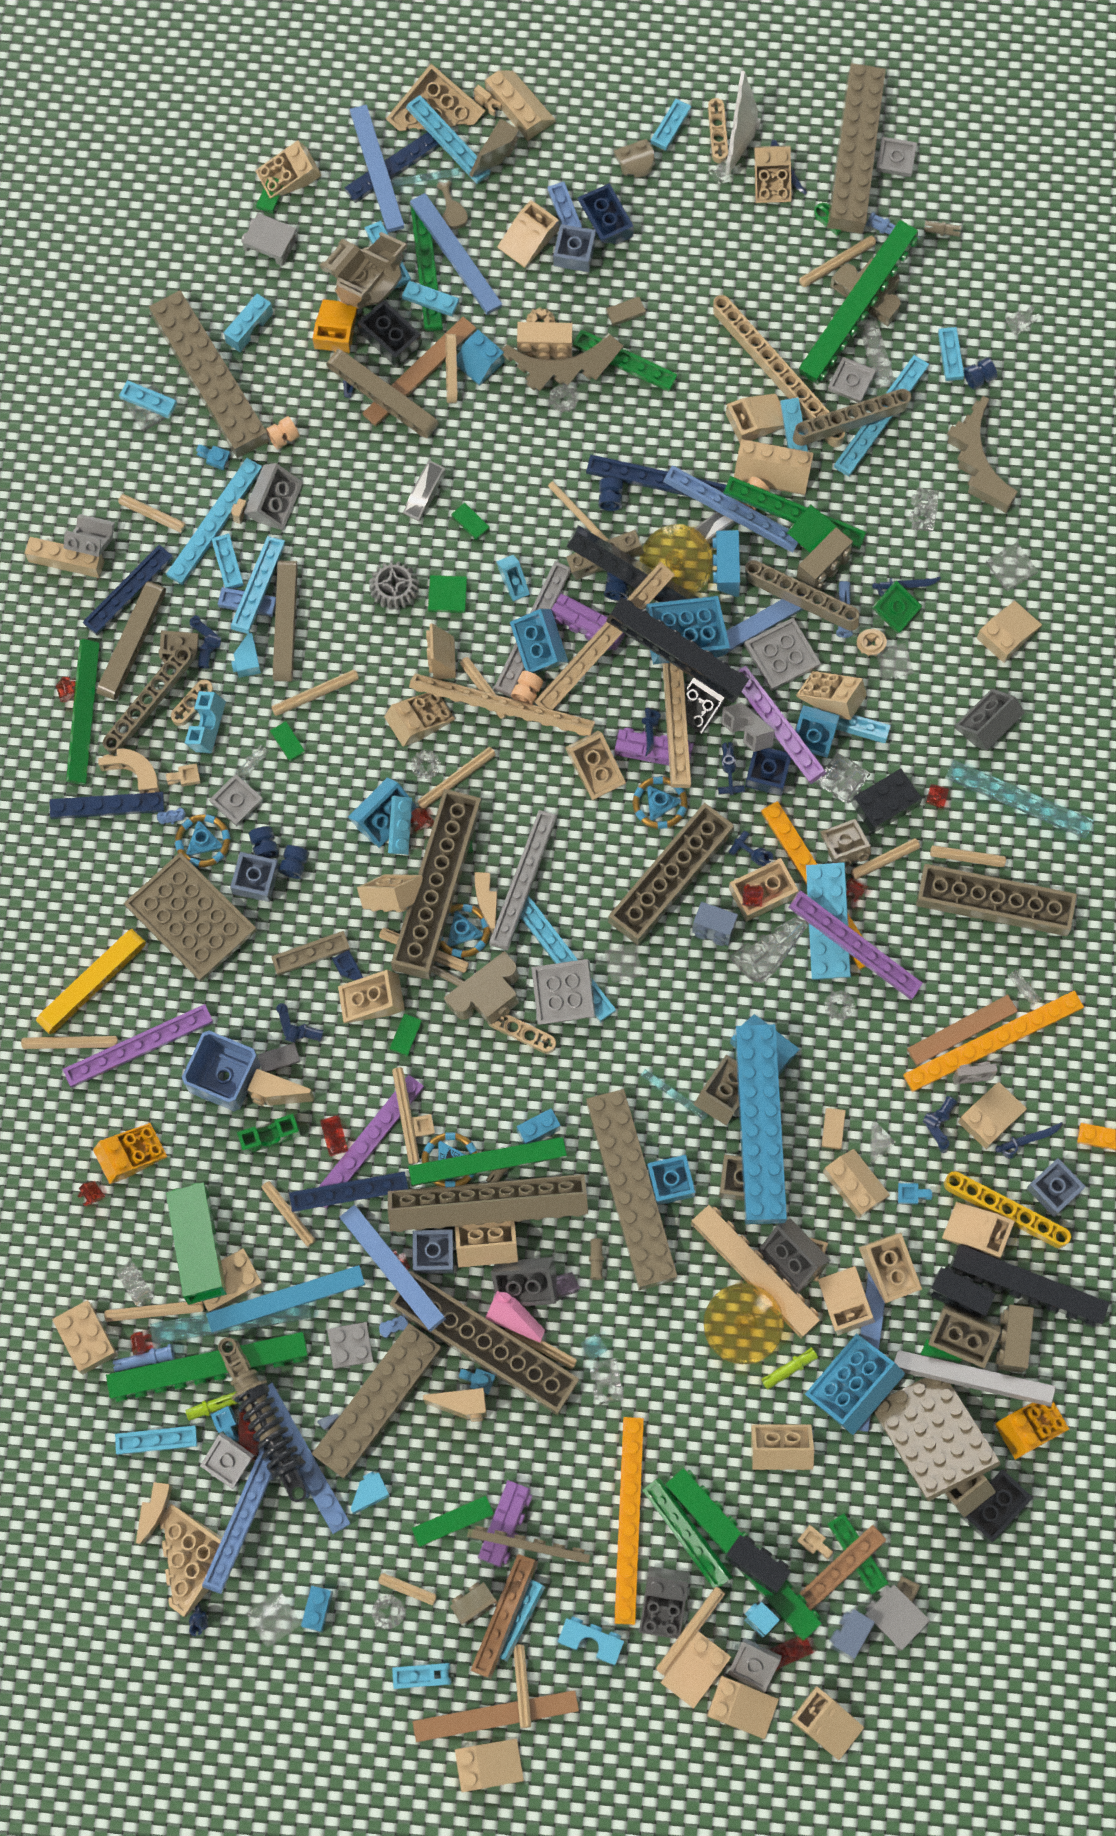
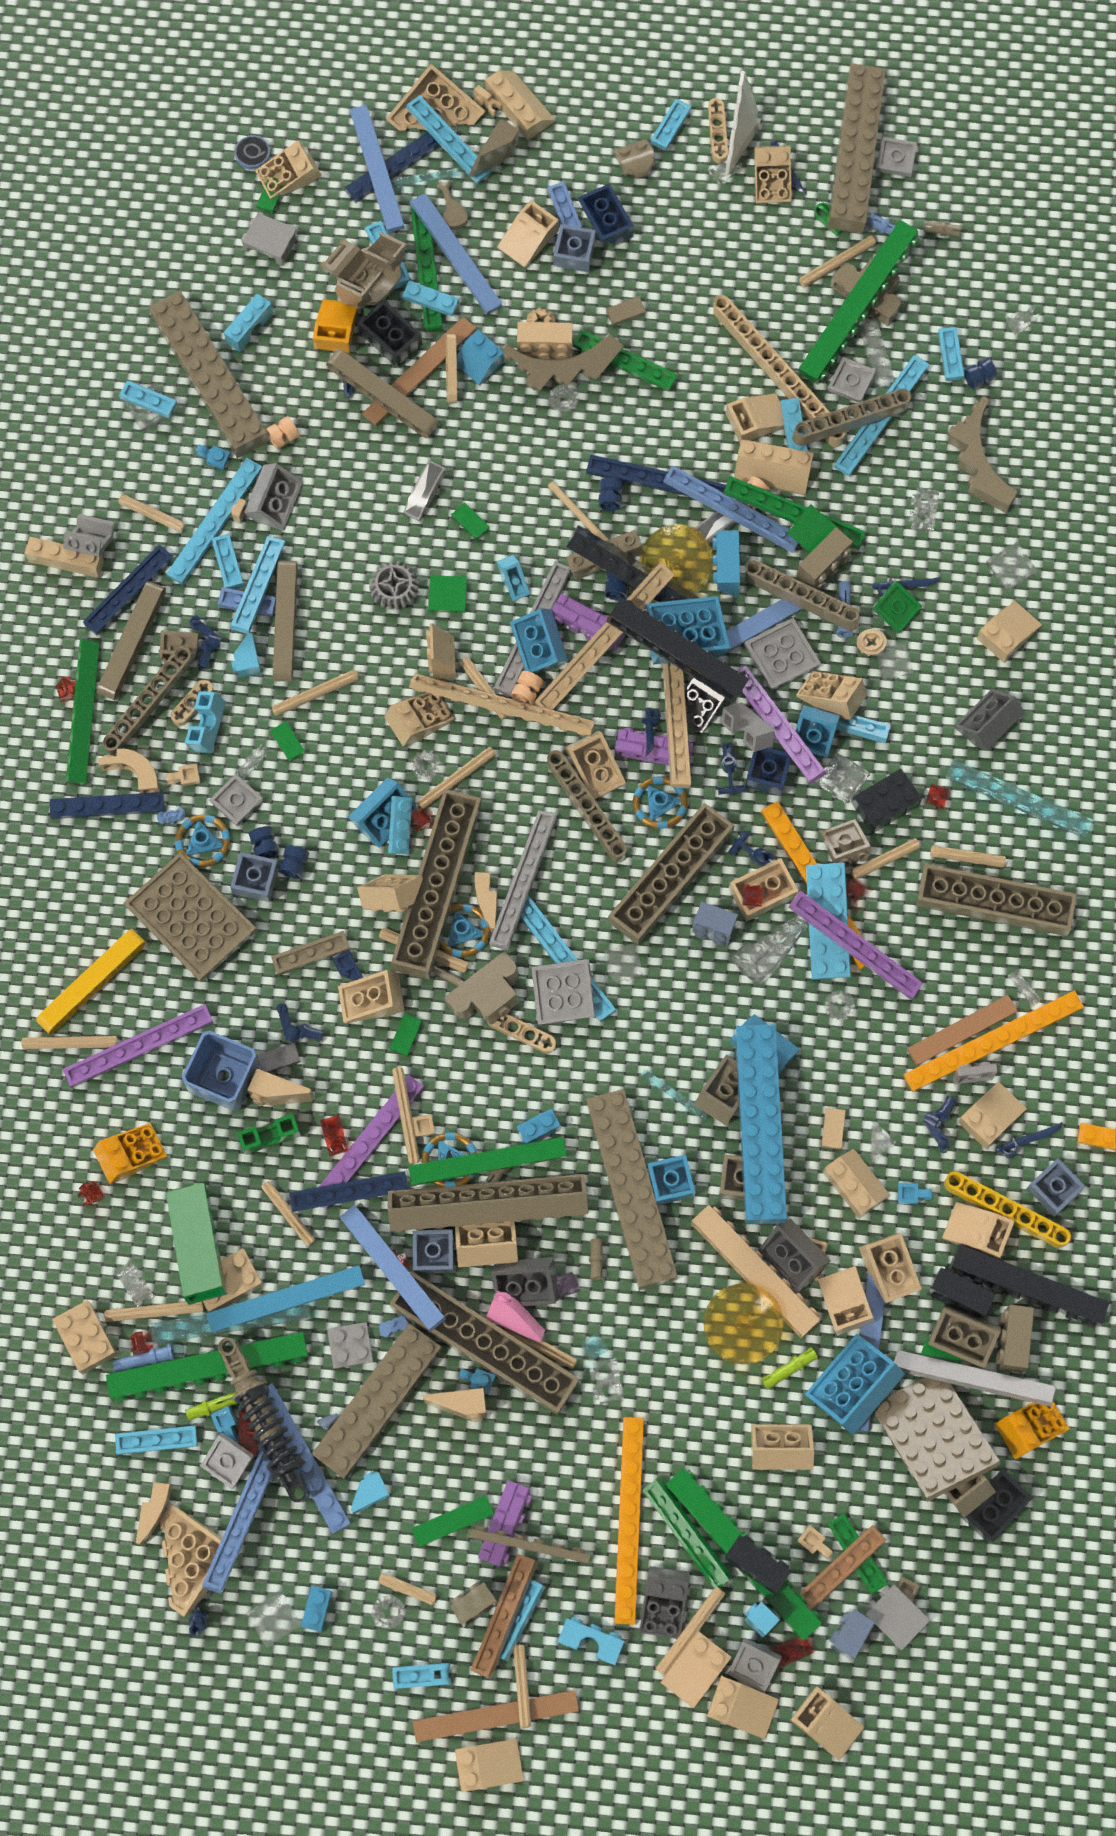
(252, 152): none -> black tile
(587, 814): none -> dark tan beam

